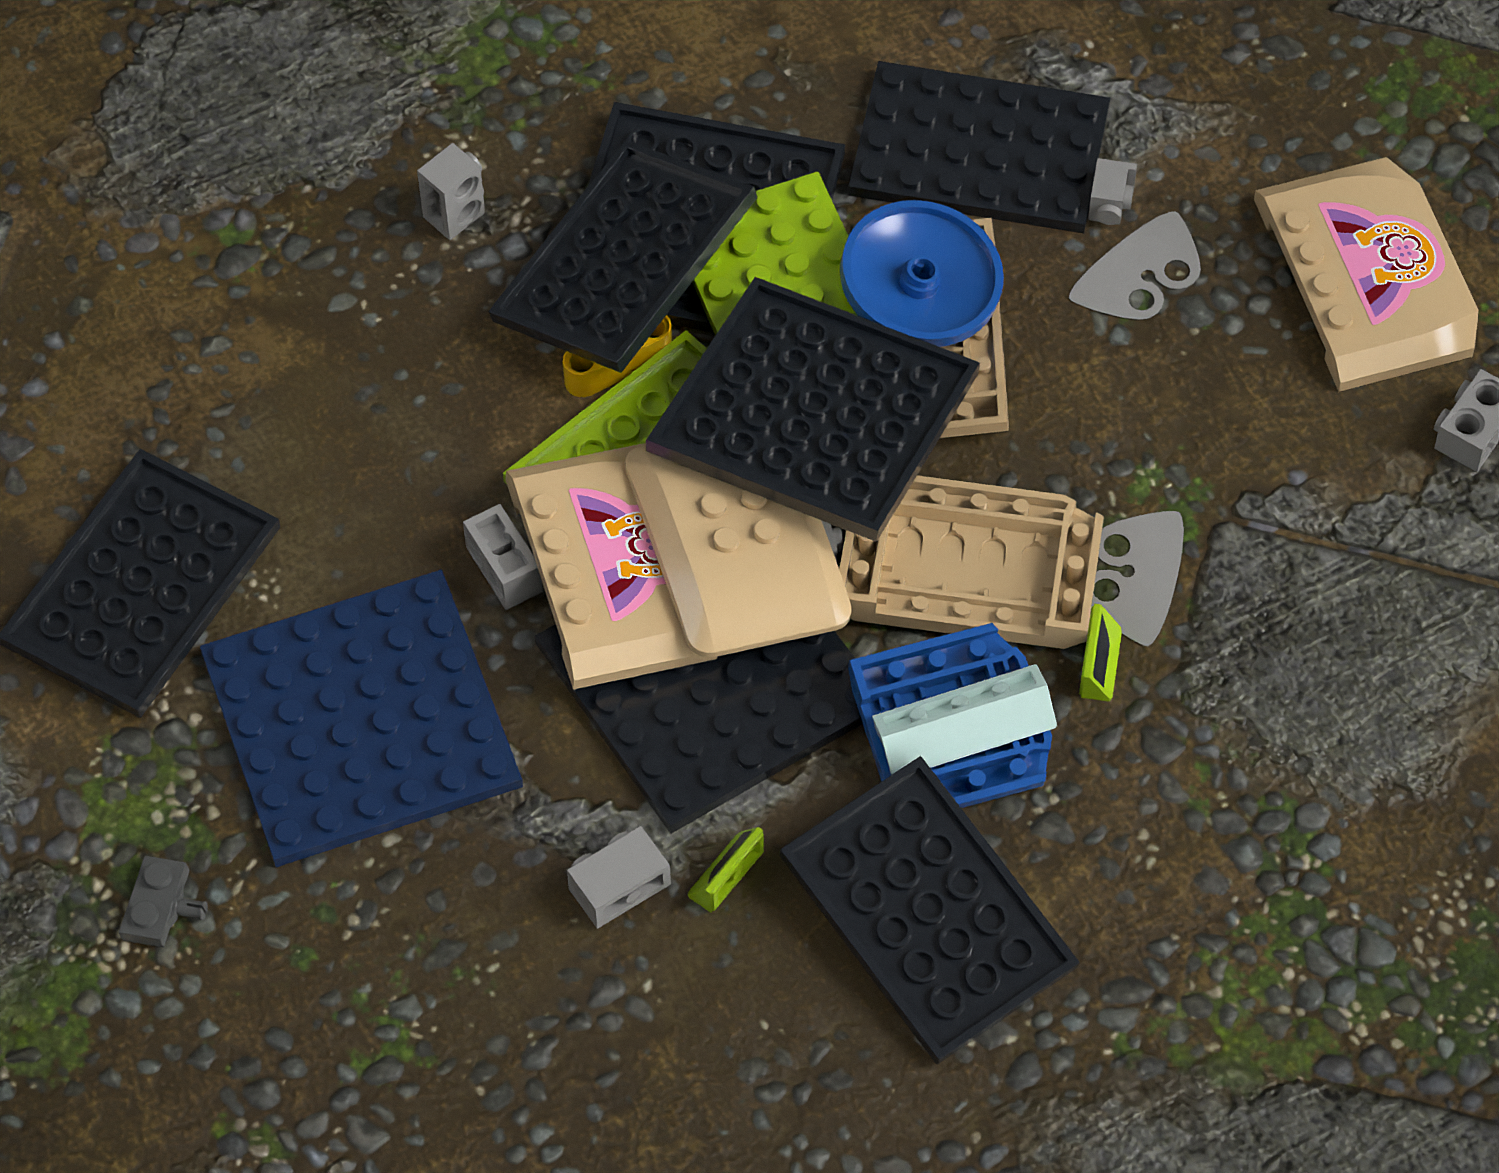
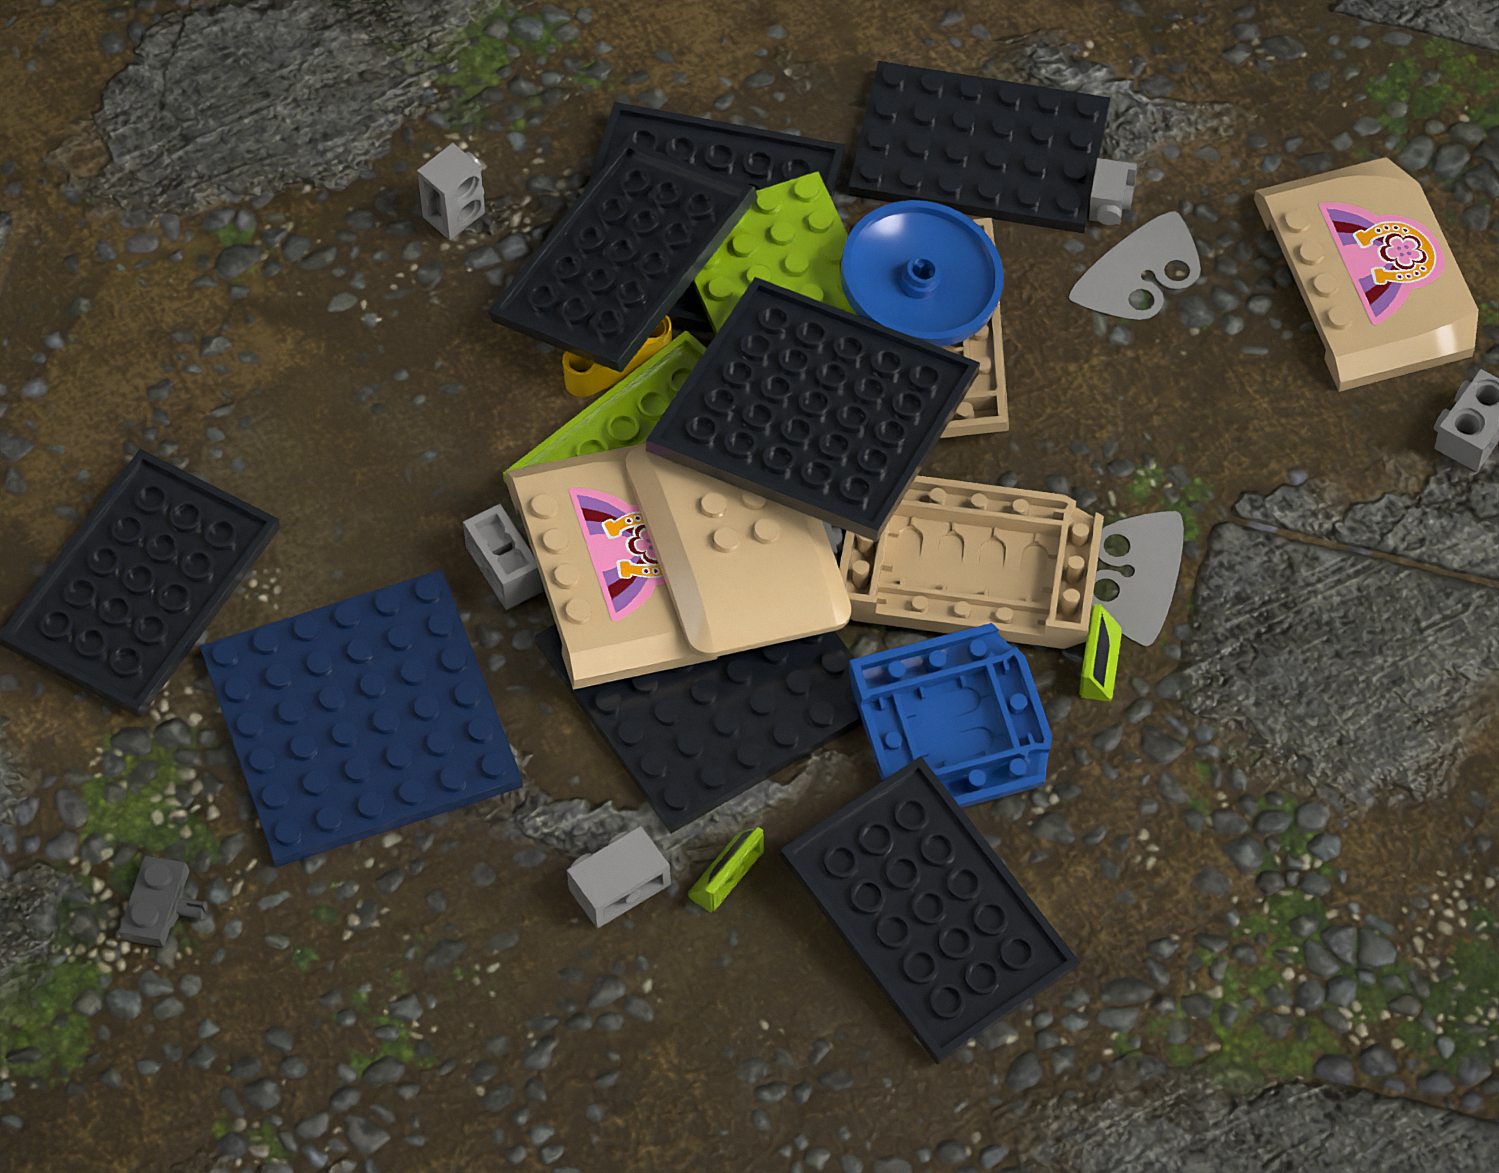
(967, 719): light aqua panel -> none

